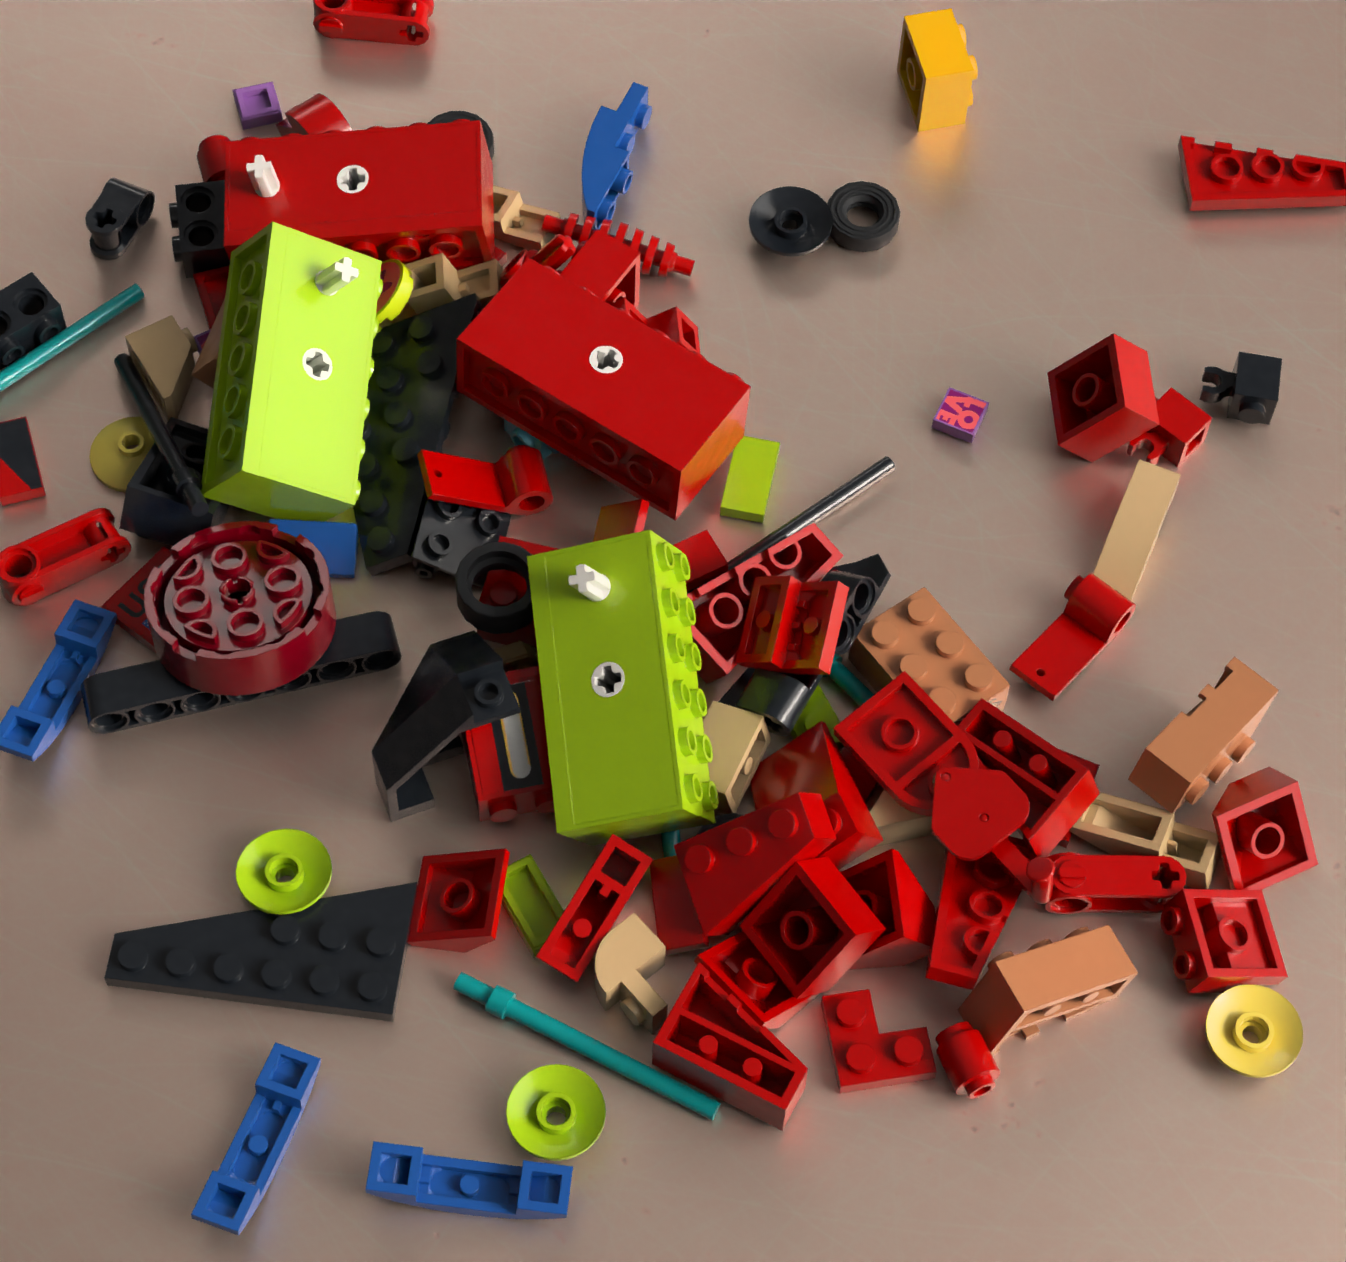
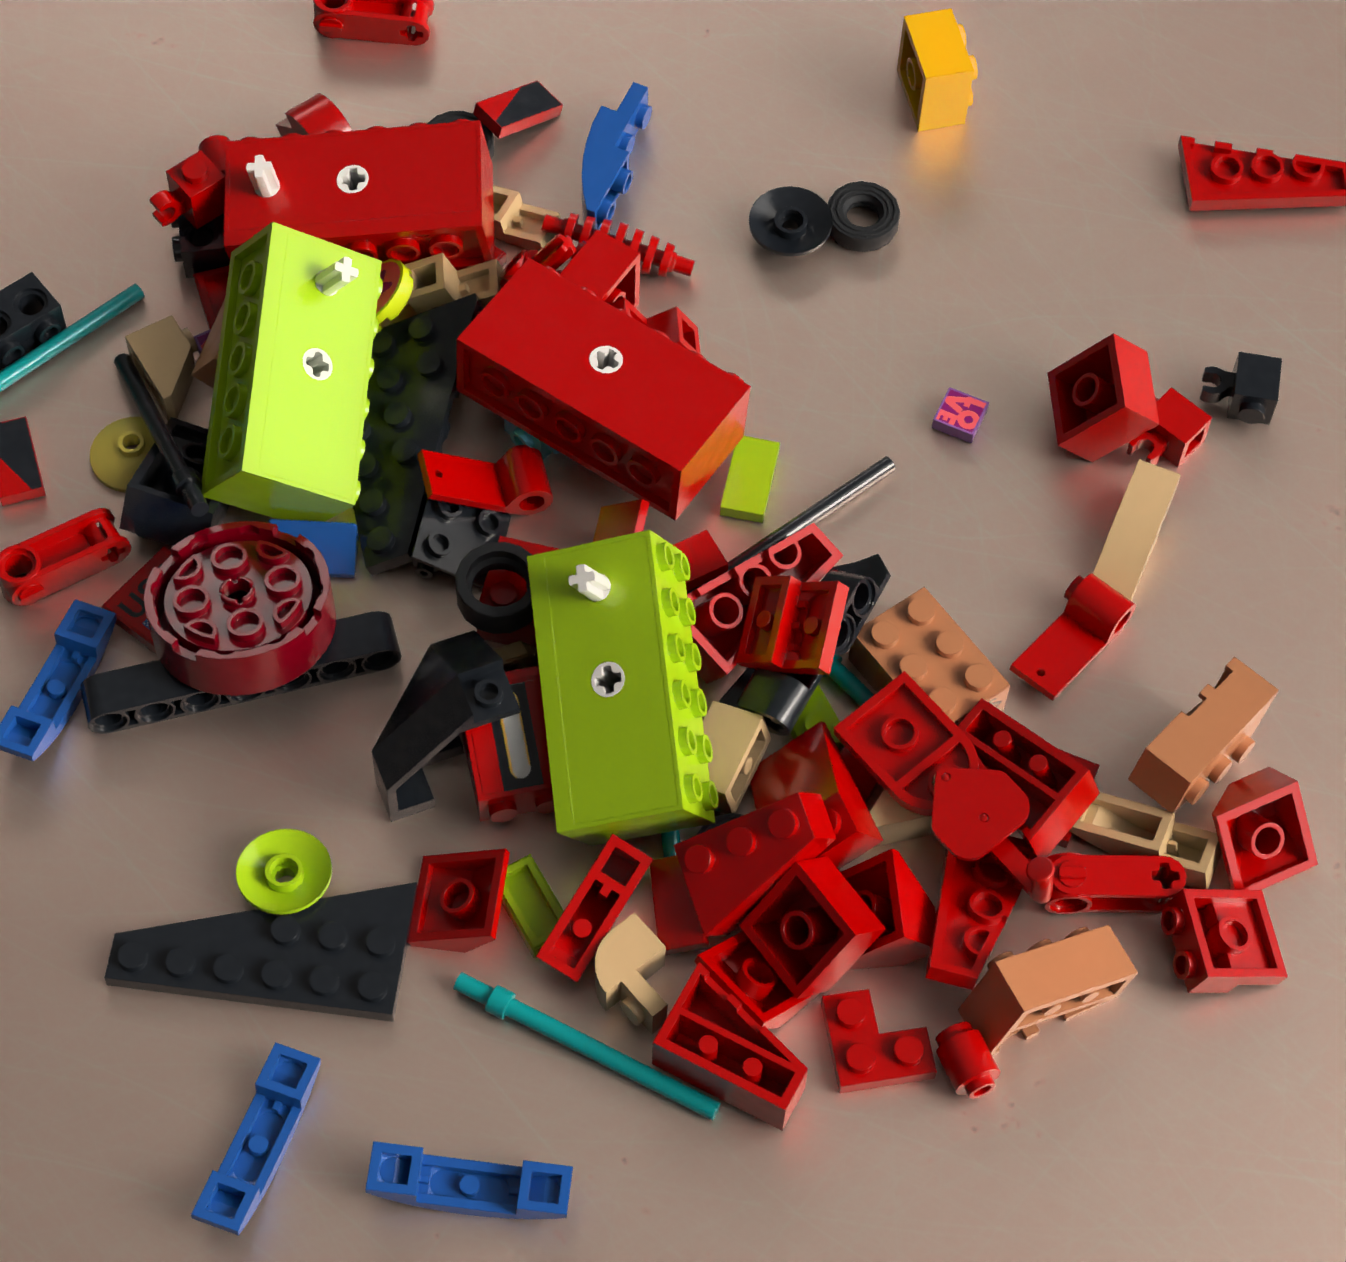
(118, 217): black piece -> none
(195, 192): none -> red brick
(257, 105): medium lavender tile -> none
(517, 109): none -> tile
(549, 1091): lime dish -> none
(1268, 1017): light yellow dish -> none

